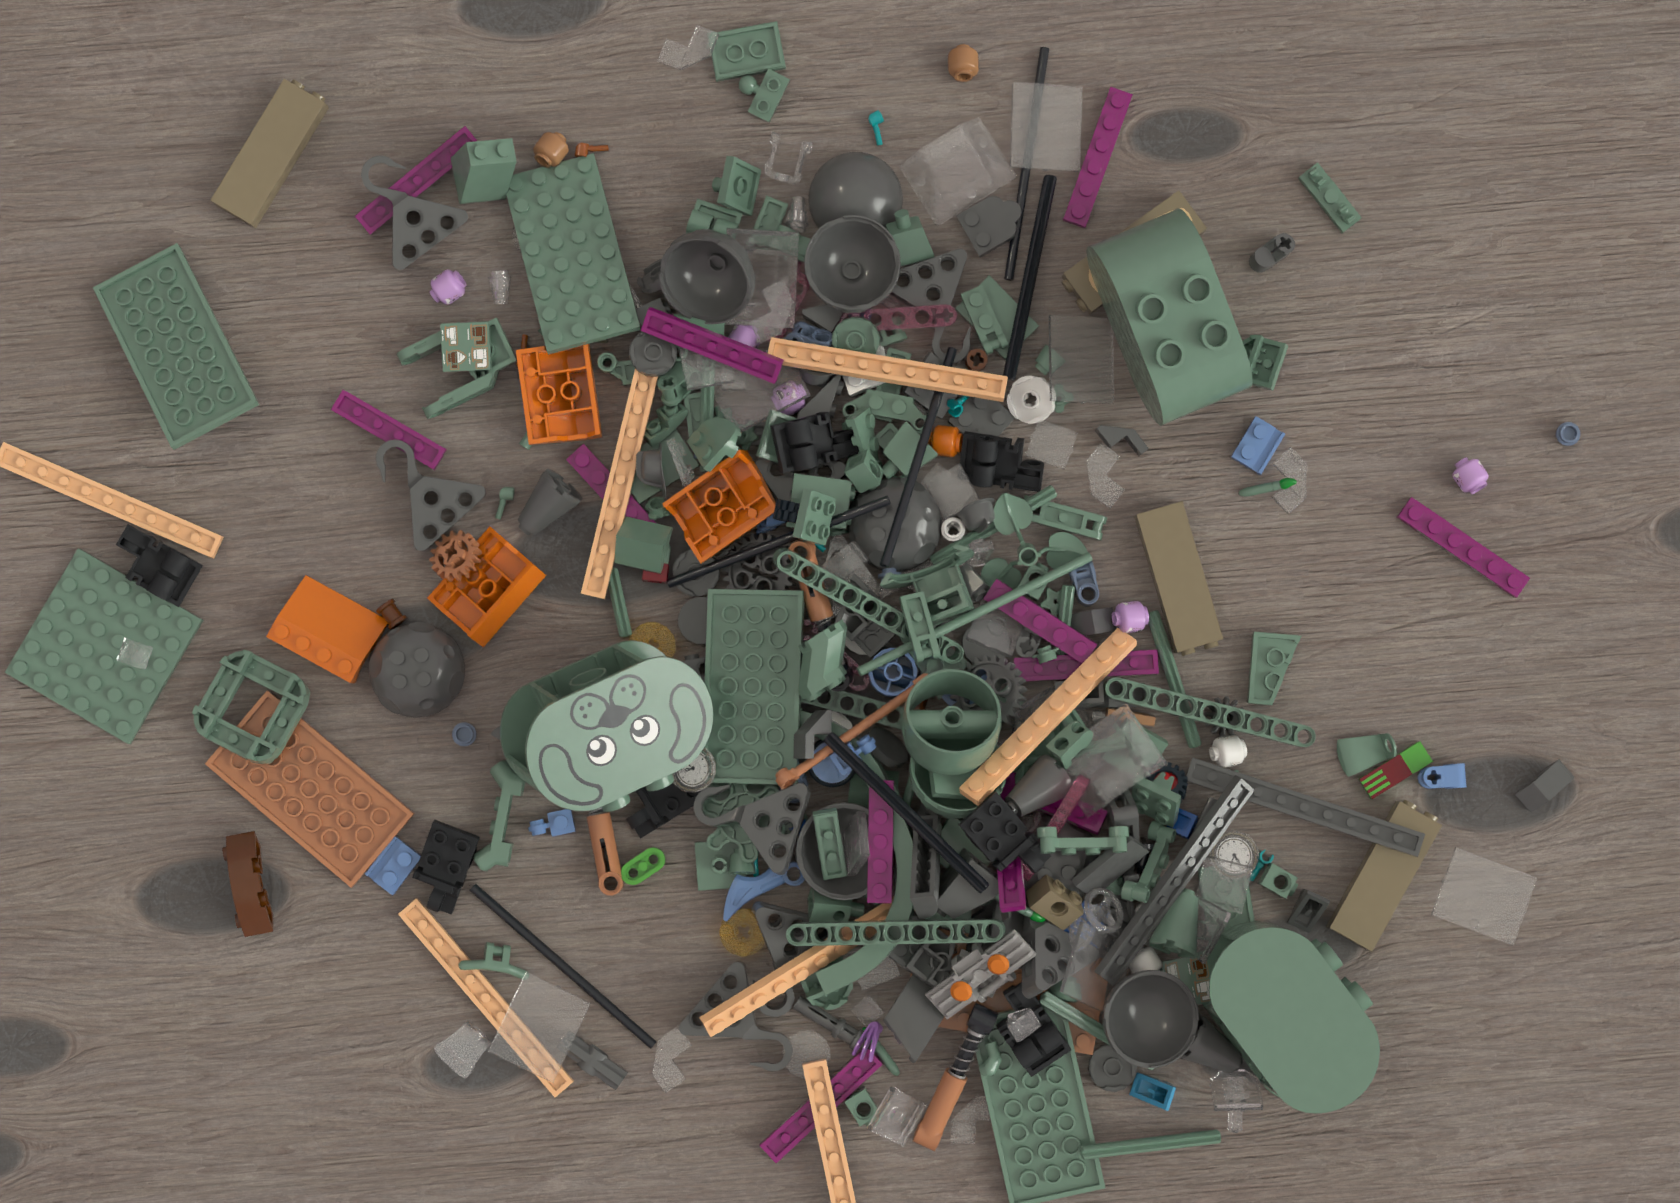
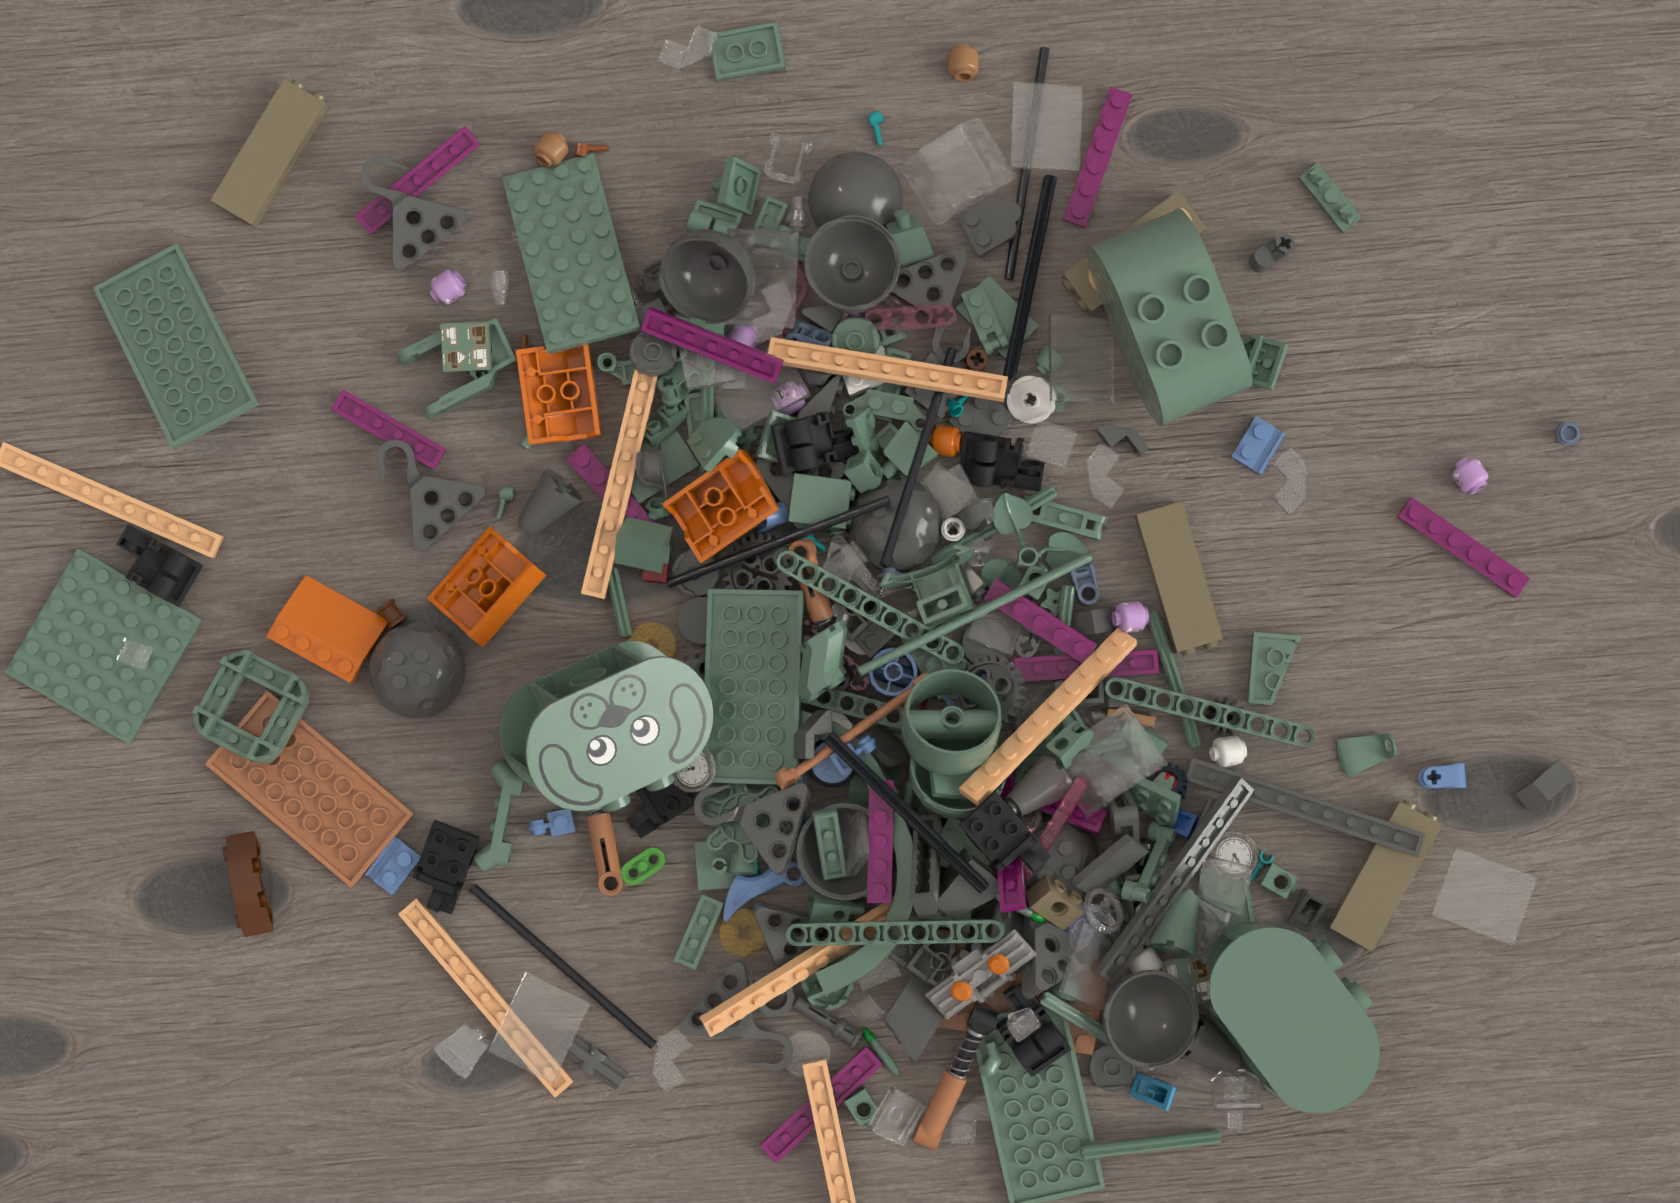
(455, 556): nougat gear -> none
(464, 734): sand blue plate -> none
(483, 170): sand green slope -> none
(489, 964): sand green piece -> none
(677, 452): clear plate -> none
(698, 931): none -> sand green plate
(767, 94): sand green plate -> none
(807, 515): sand green plate -> none
(871, 1033): medium lavender piece -> none
(919, 626): sand green plate -> none
(1046, 654): sand green plate -> none
(1092, 846): sand green plate -> none
(1267, 487): sand green piece -> none
(1395, 770): tile -> none

